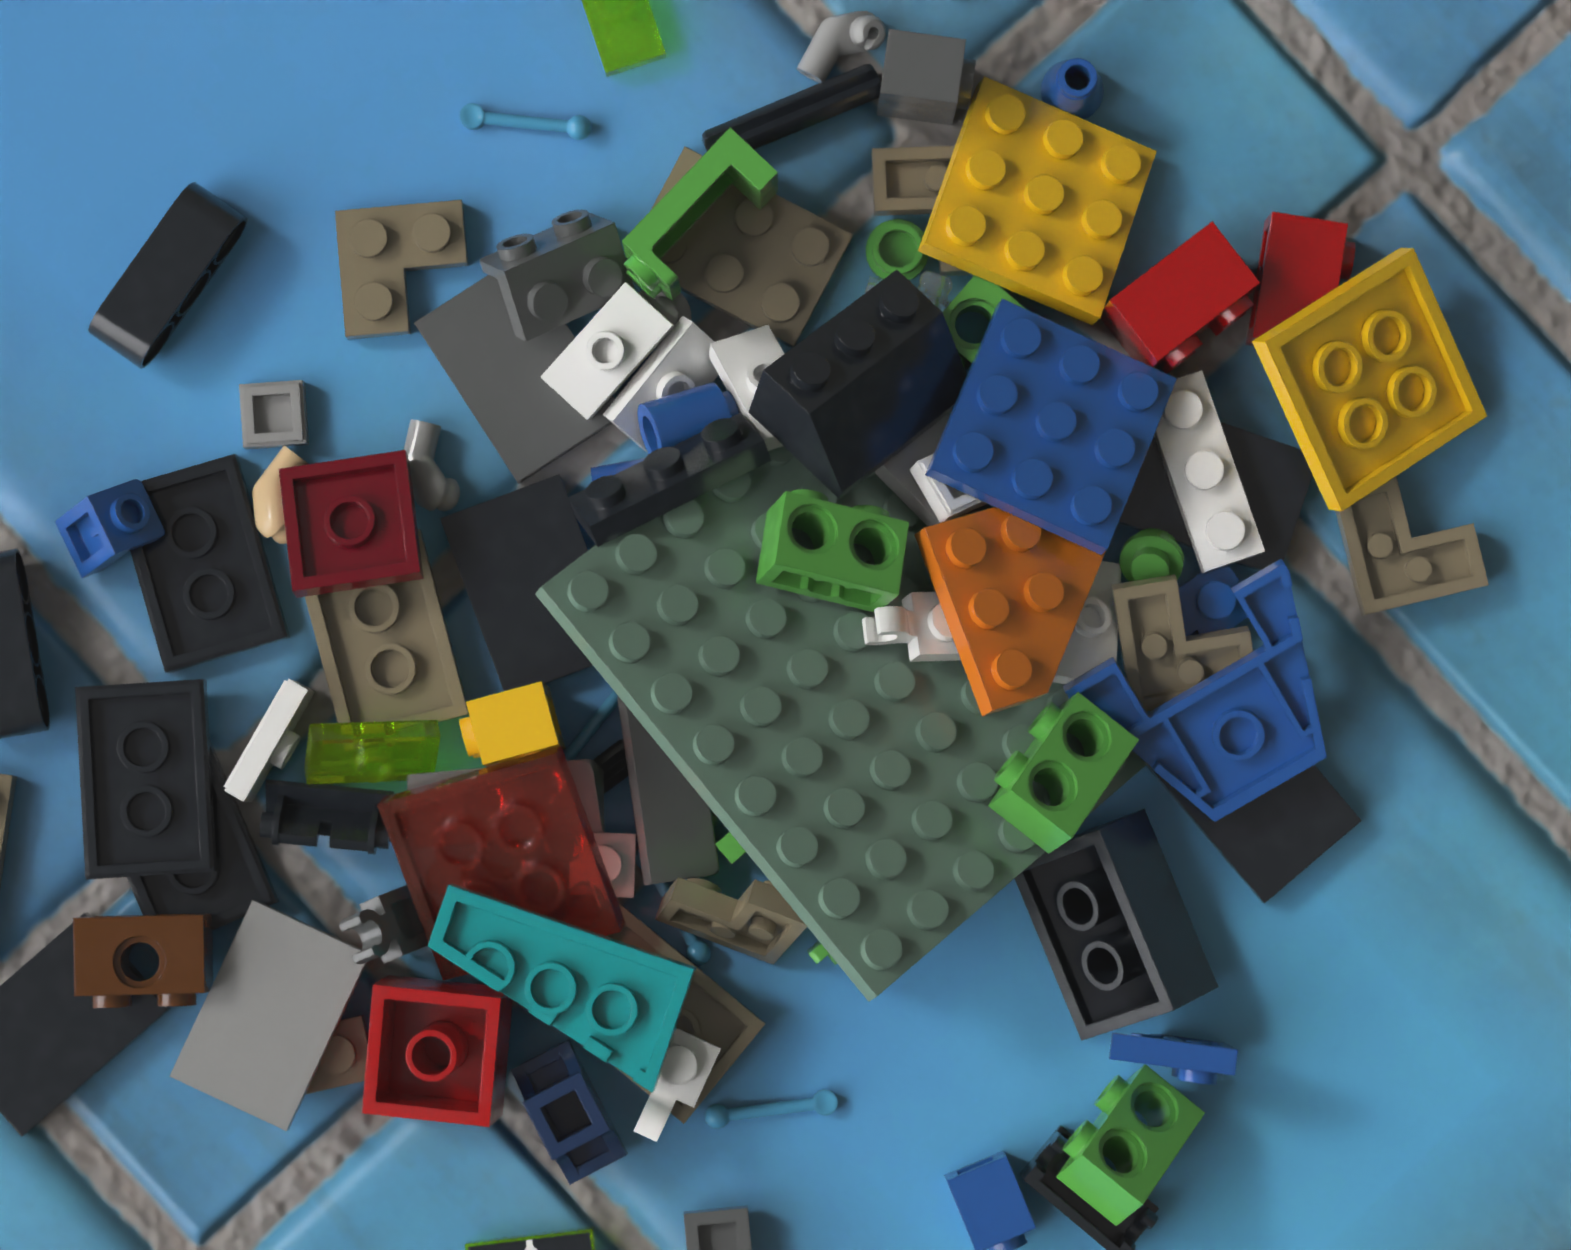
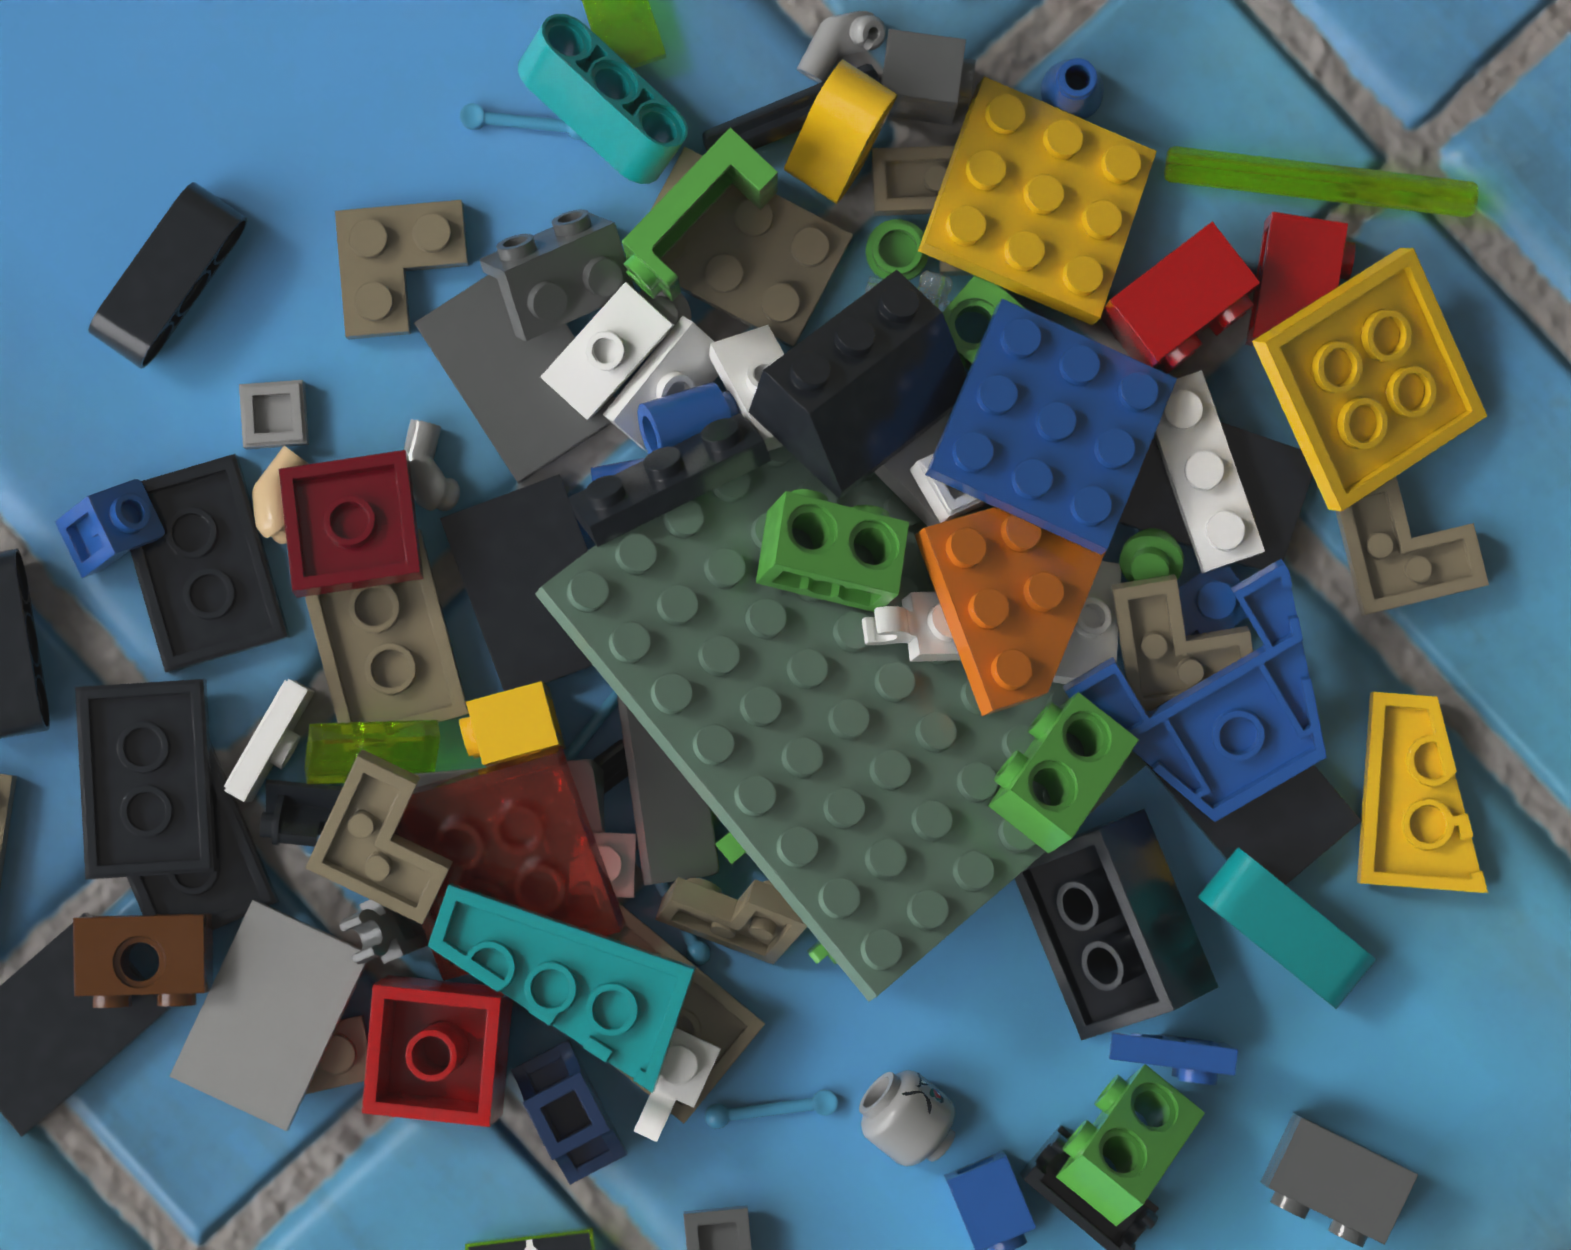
(362, 847): none -> dark tan plate
(602, 98): none -> teal beam
(840, 131): none -> yellow beam
(907, 1118): none -> light grey head
(1286, 927): none -> teal beam
(1321, 181): none -> clear neon green axle
(1338, 1180): none -> dark grey brick
(1412, 802): none -> yellow wing

